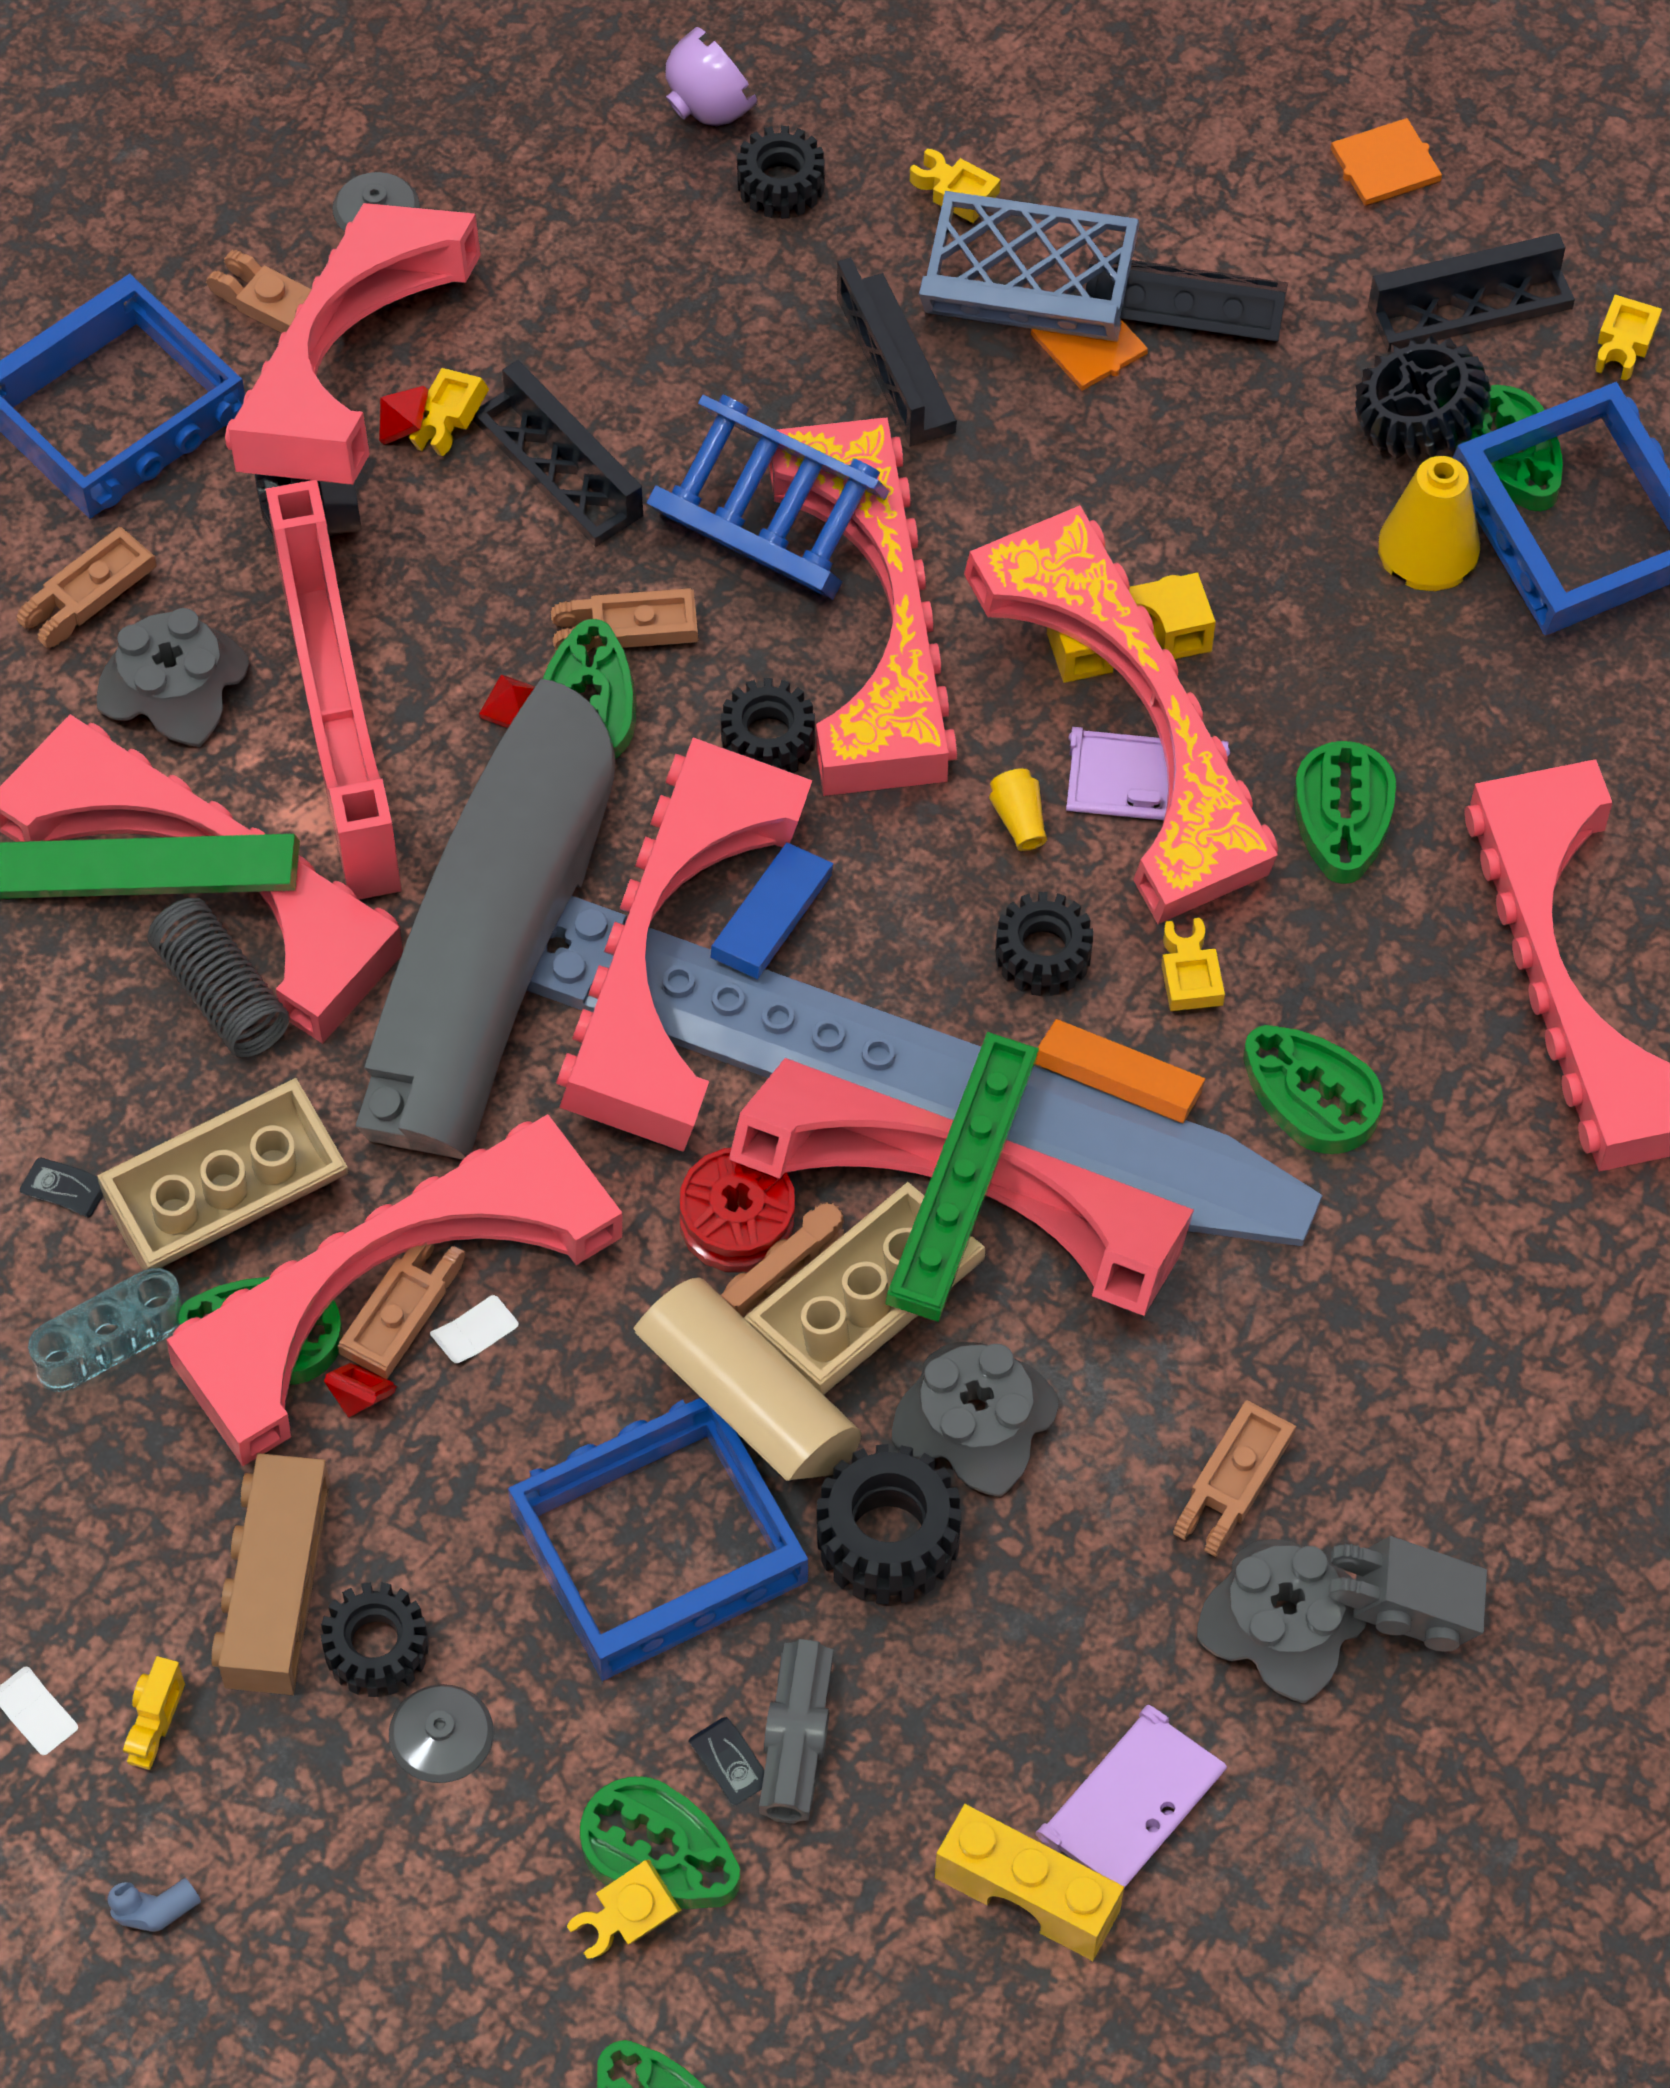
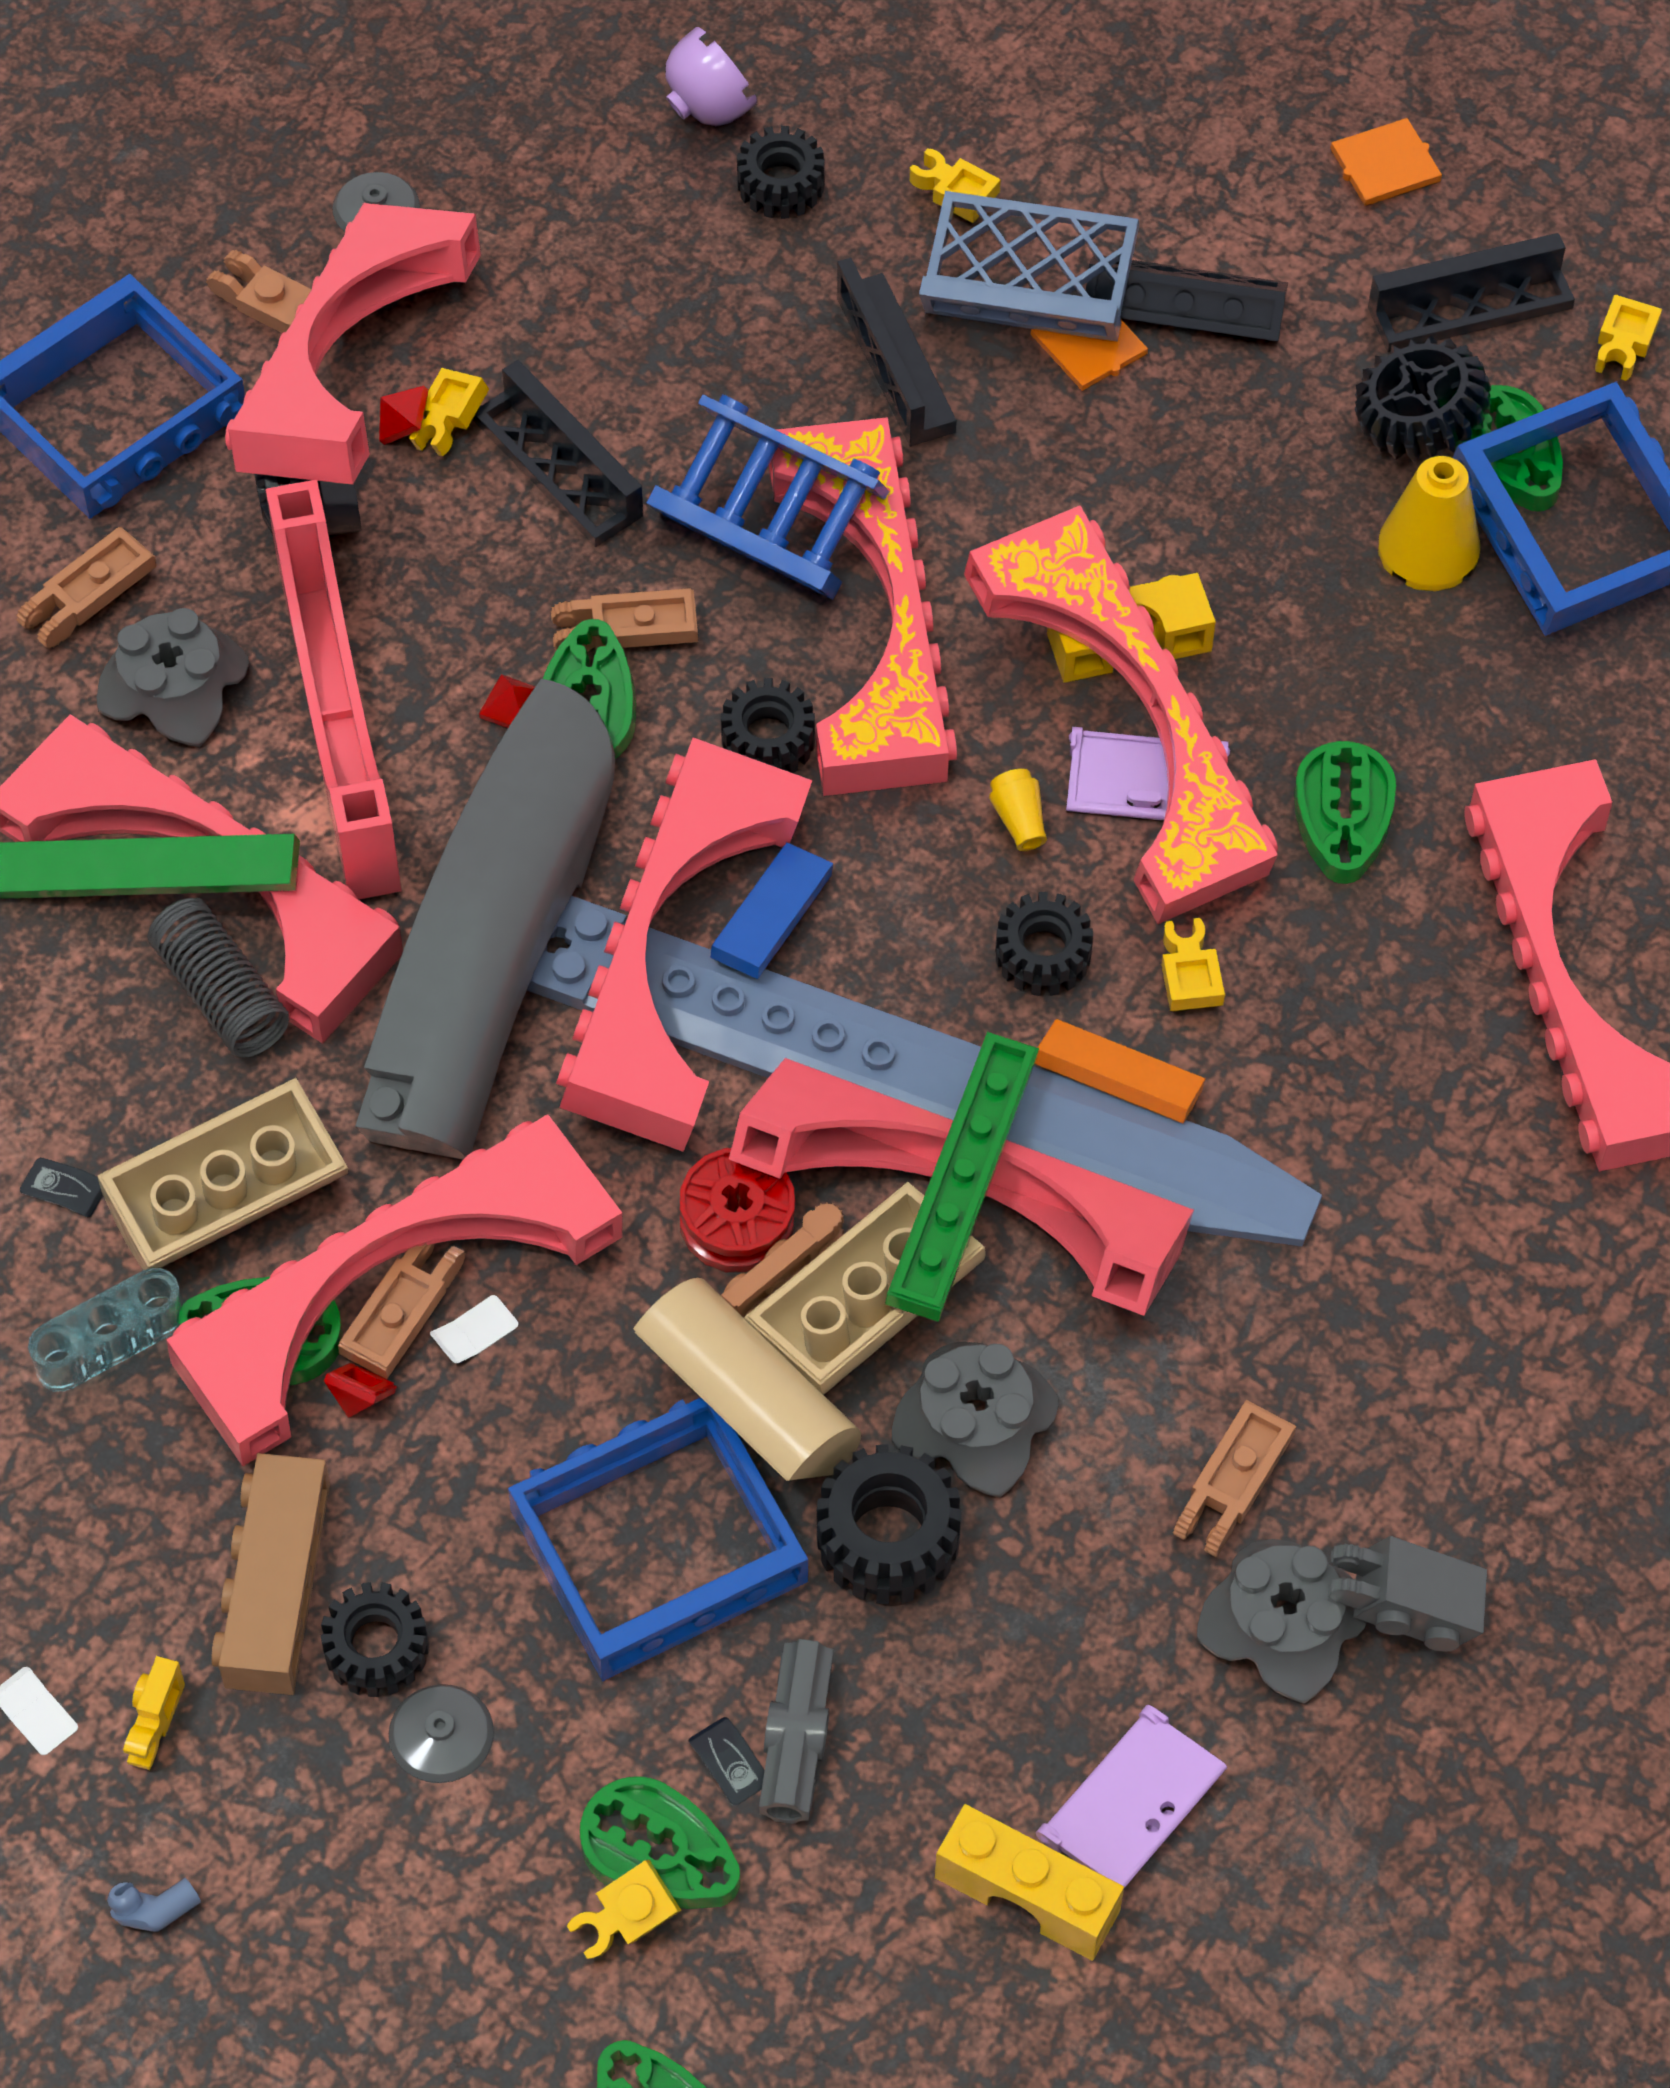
(1299, 1112): green piece -> none

